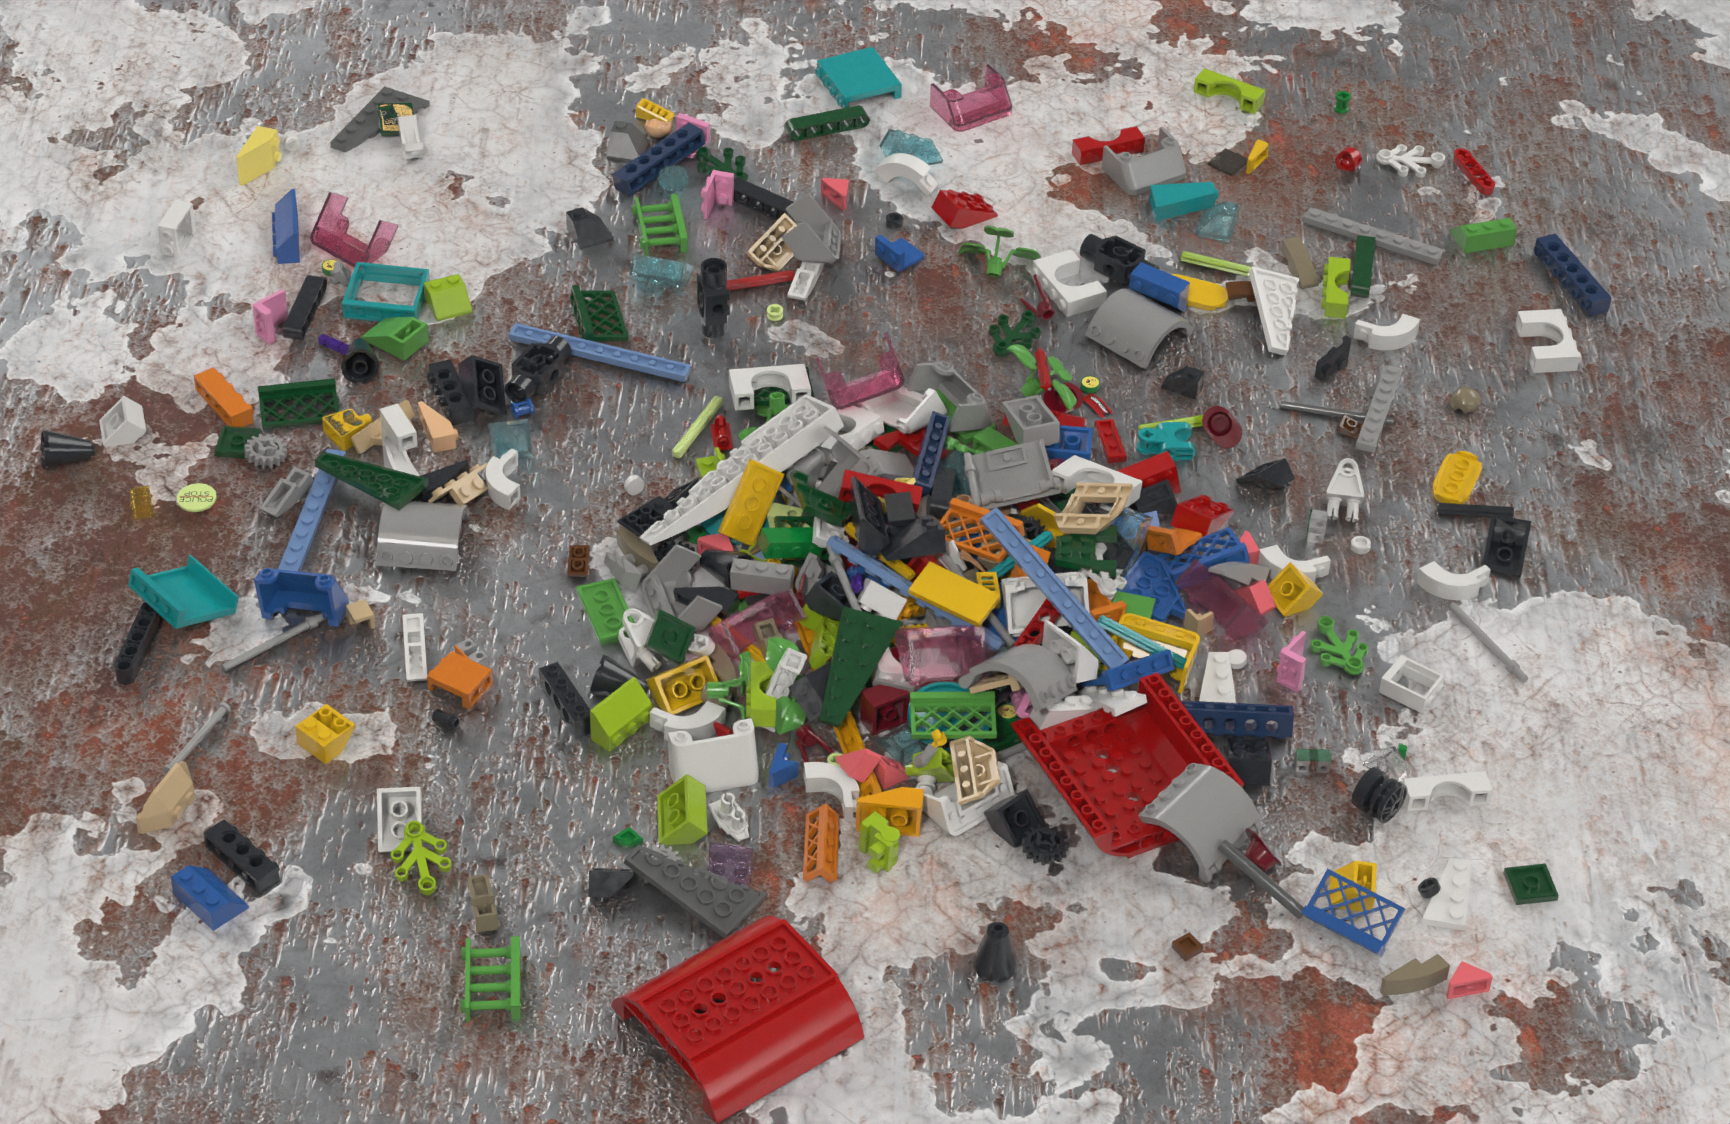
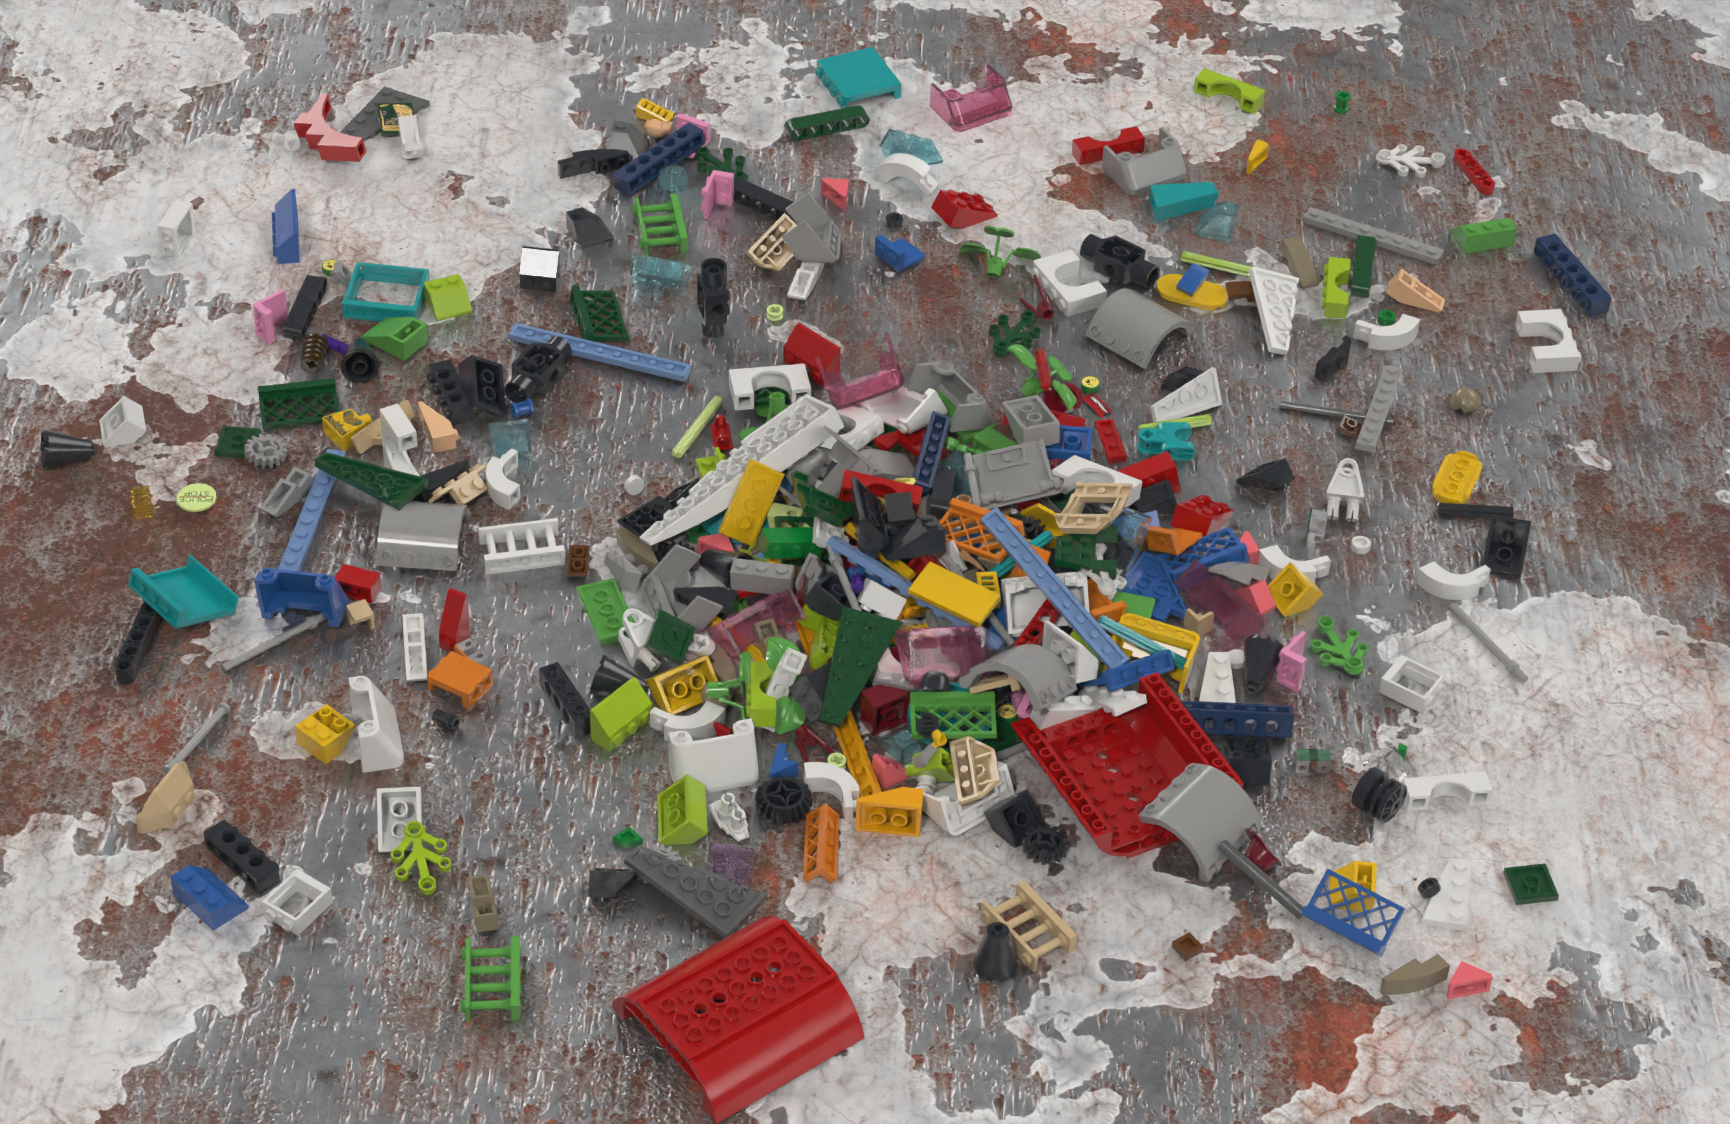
(223, 398): orange brick -> none
(258, 154): light yellow slope -> none
(305, 885): none -> white window
(313, 352): none -> dark brown piece
(328, 142): none -> arch
(332, 236): clear pink windscreen -> none
(359, 583): none -> red brick
(379, 732): none -> white windscreen
(455, 620): none -> red slope
(521, 559): none -> white fence
(540, 269): none -> slope
(592, 160): none -> black slope
(760, 280): red axle -> none
(783, 800): none -> black gear
(805, 346): none -> red slope
(858, 763): coral slope -> none
(880, 842): lime hips -> none
(927, 725): none -> black gear
(934, 682): none -> black piece
(1038, 910): none -> tan fence
(1160, 286): blue slope -> none
(1191, 398): none -> white wing
(1192, 279): none -> blue slope
(1222, 426): dark red piece -> none
(1228, 162): clear smoke piece -> none
(1259, 661): none -> black cone
(1350, 159): red piece -> none
(1386, 318): none -> green tile
(1412, 292): none -> light nougat slope

